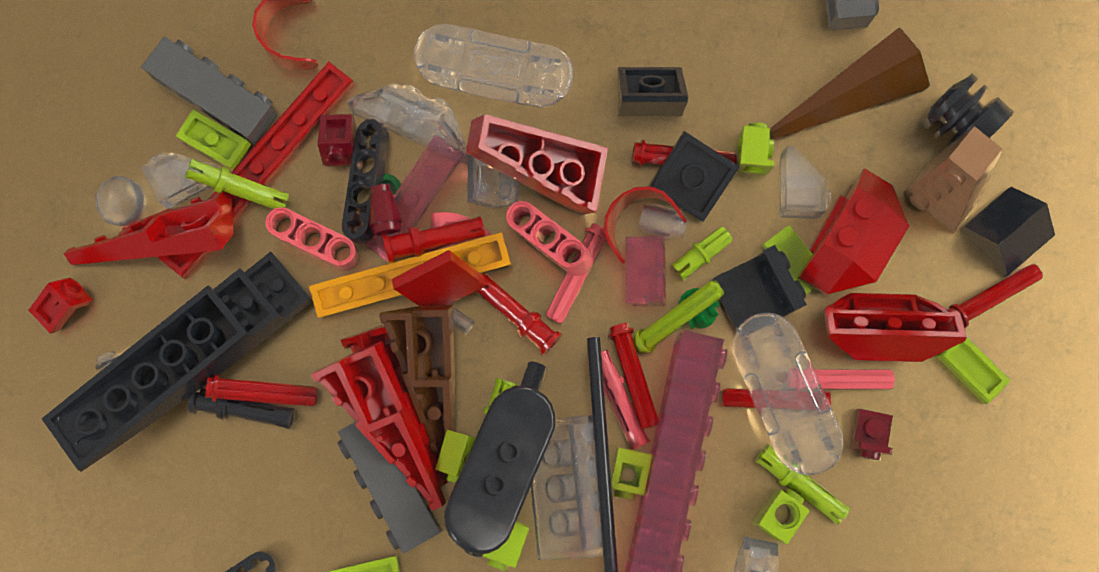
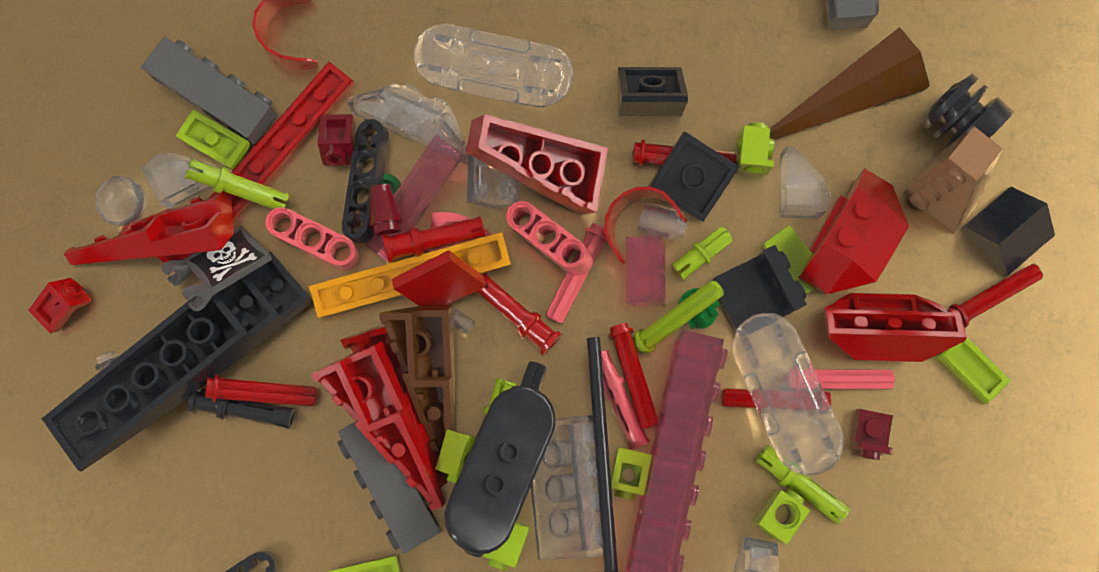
(217, 268): none -> flag

